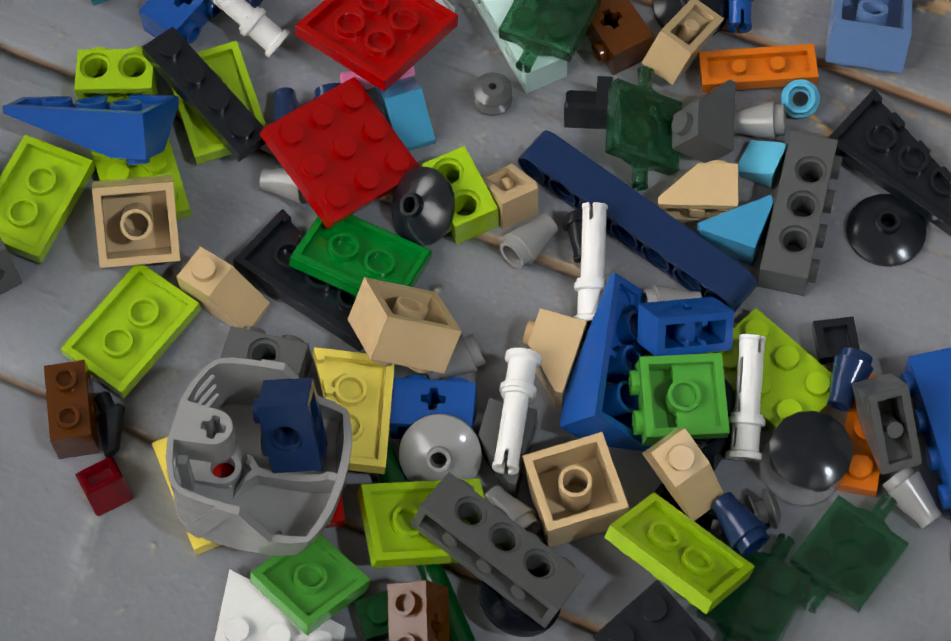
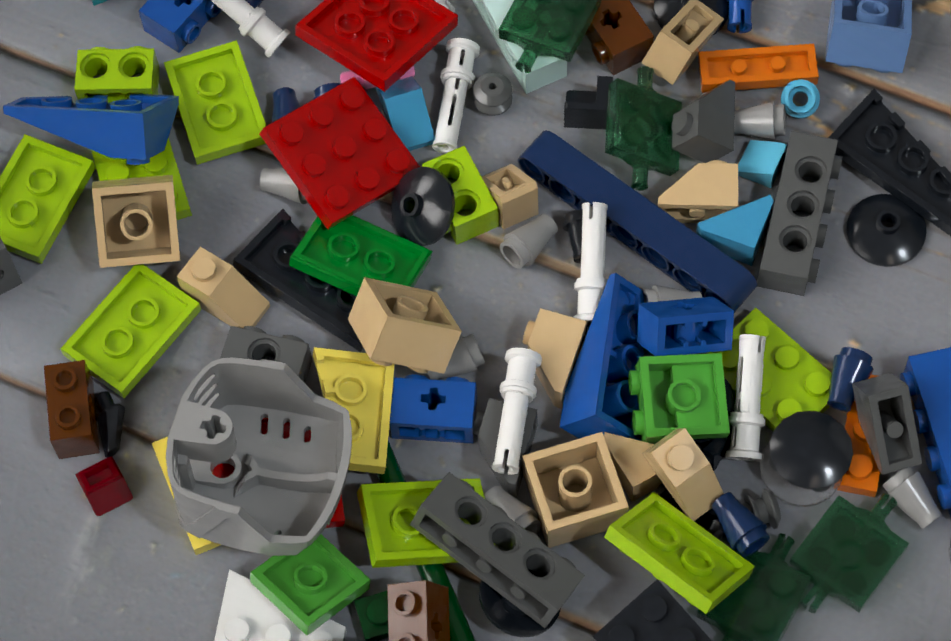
(205, 93): black plate -> none
(291, 425): dark blue brick -> none
(444, 435): light grey dish -> none
(456, 82): none -> white pin
(631, 466): none -> tan slope
(833, 335): black plate -> none

